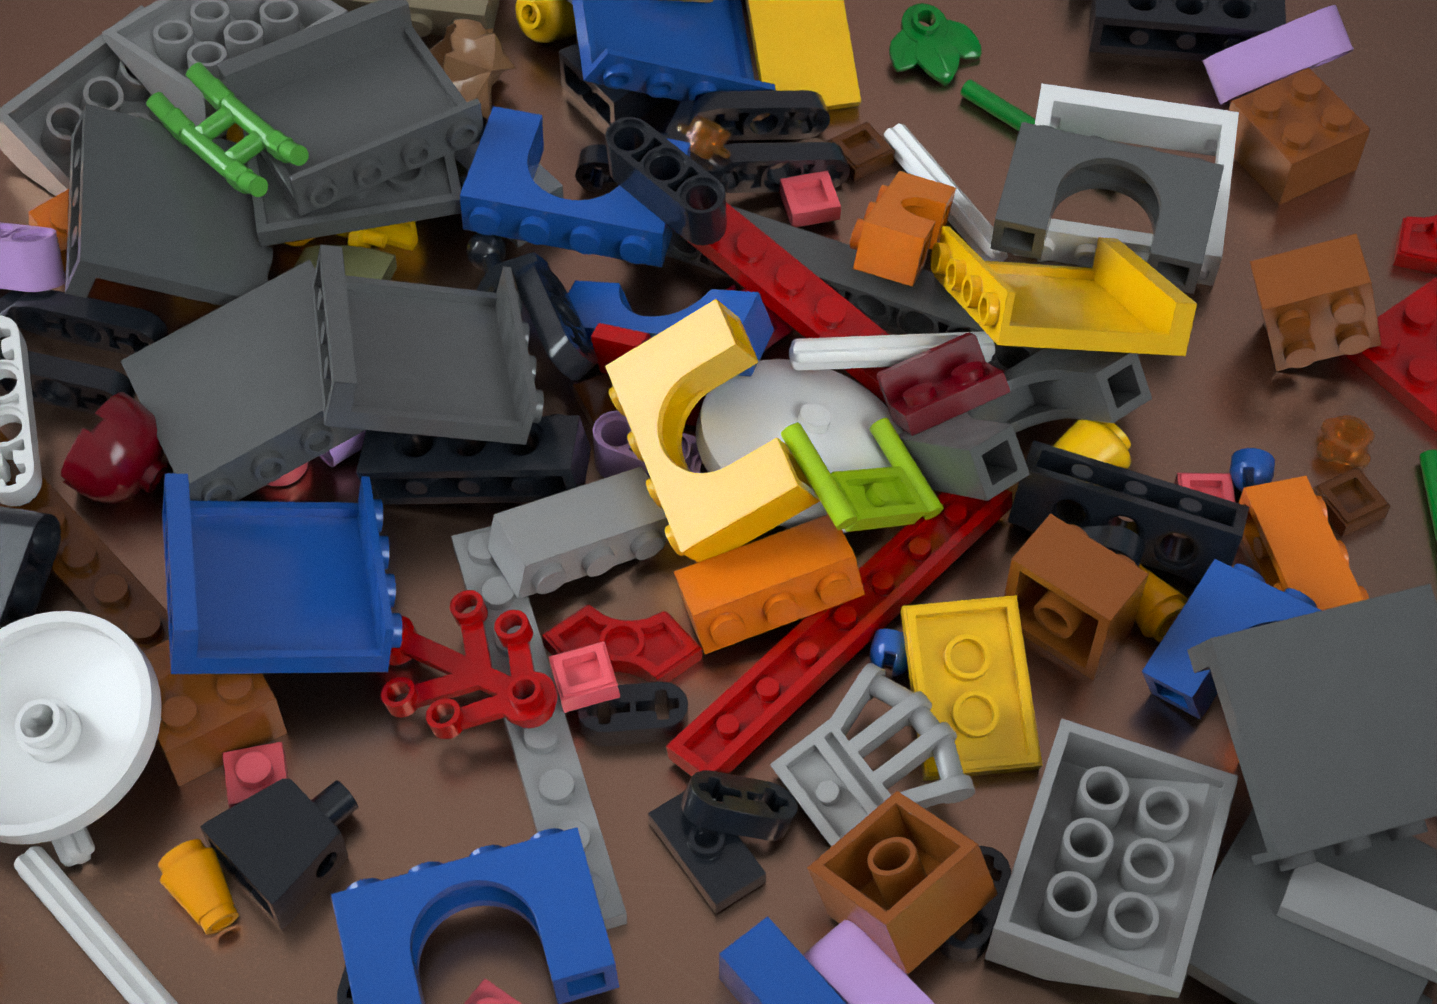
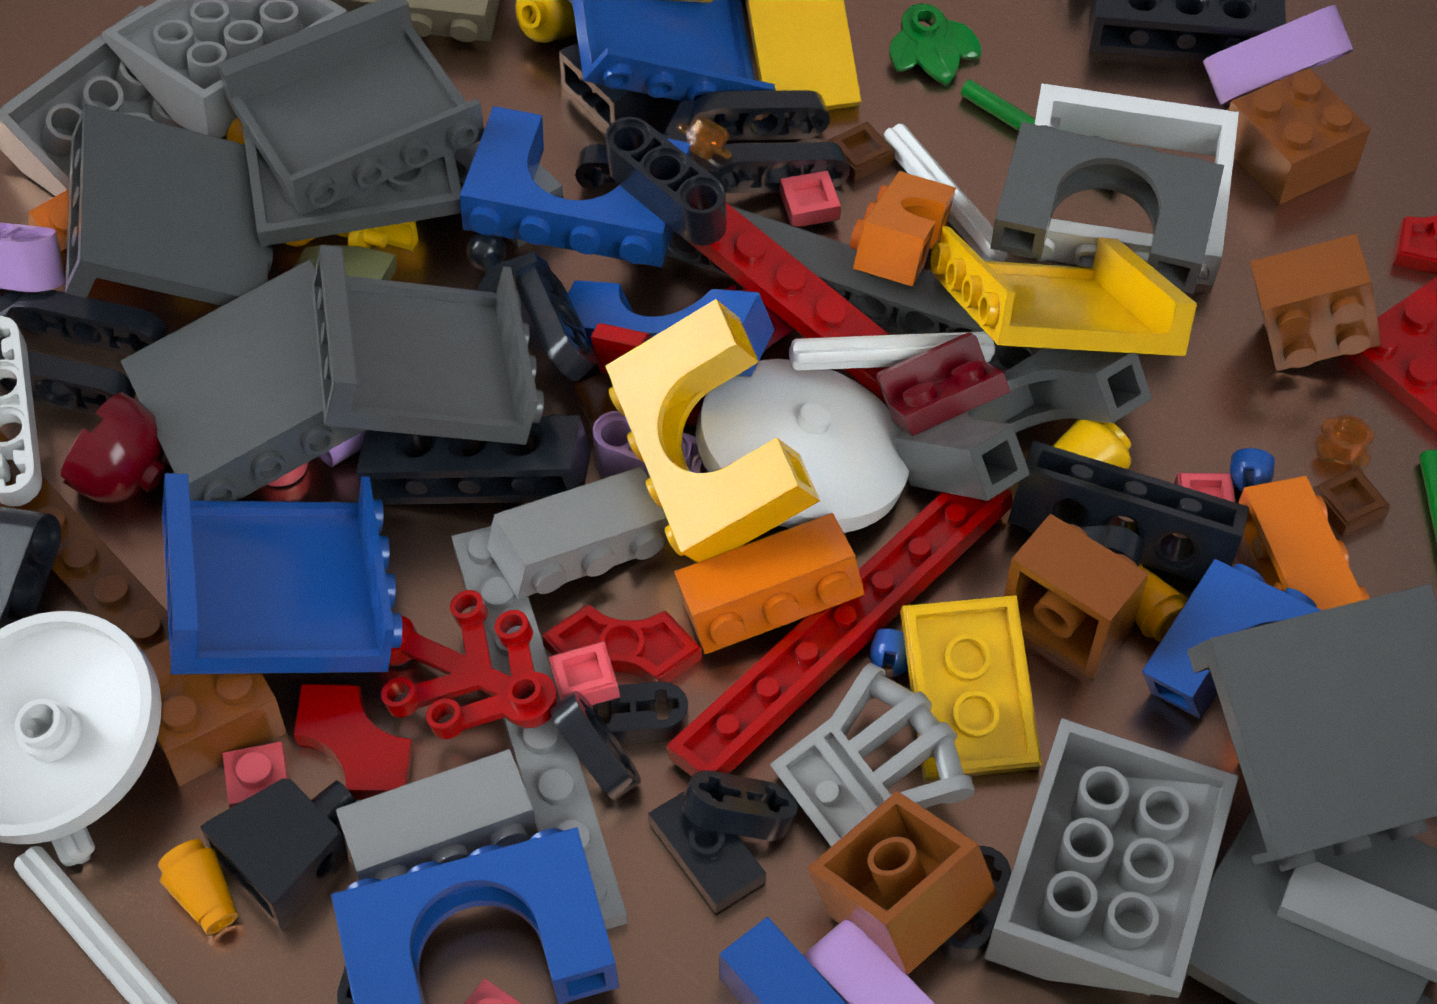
(229, 111): bright green piece -> none
(335, 724): none -> red tile
(438, 818): none -> light grey brick
(472, 60): medium nougat hair -> none
(595, 745): none -> black beam
(867, 496): lime plate -> none

